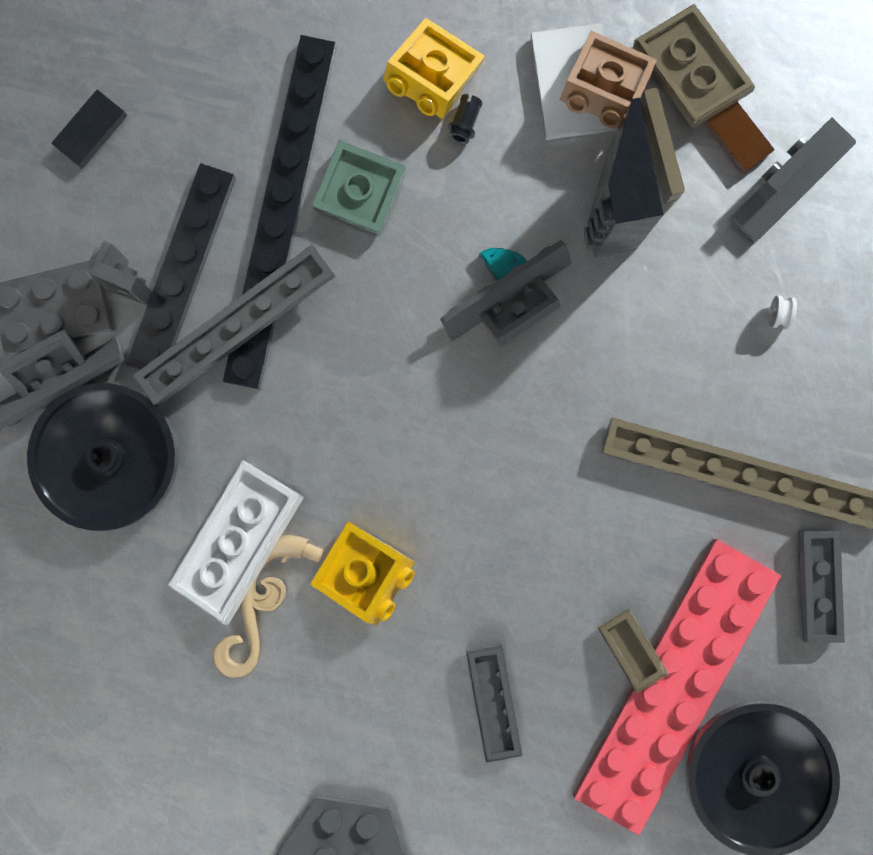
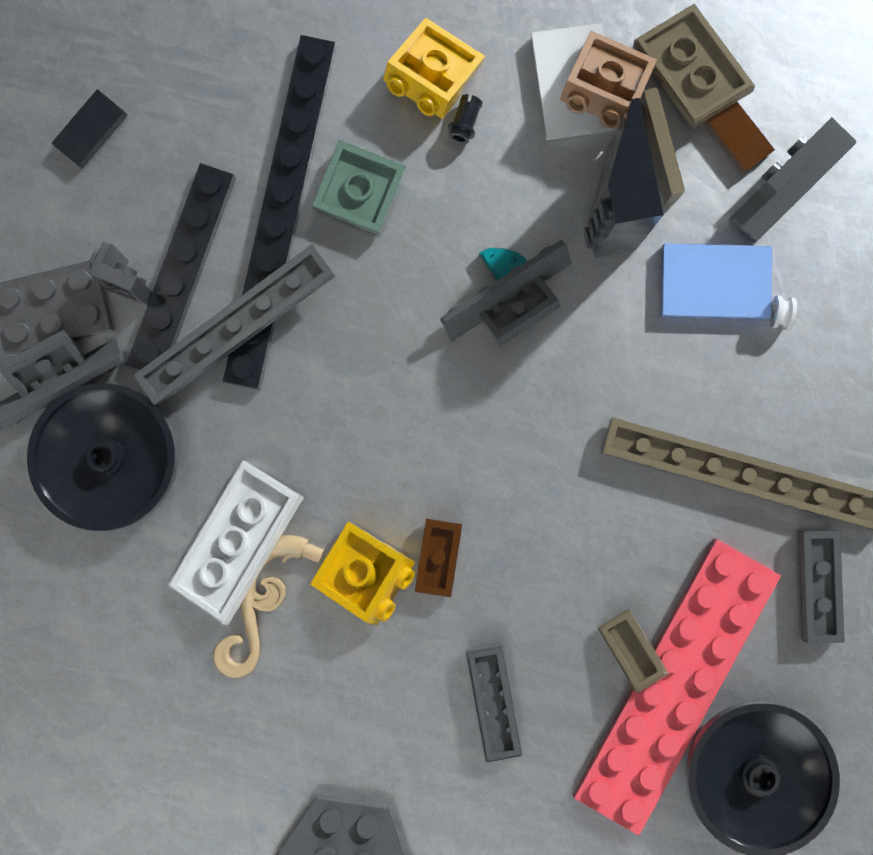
(438, 558): none -> reddish brown plate
(716, 281): none -> light blue tile

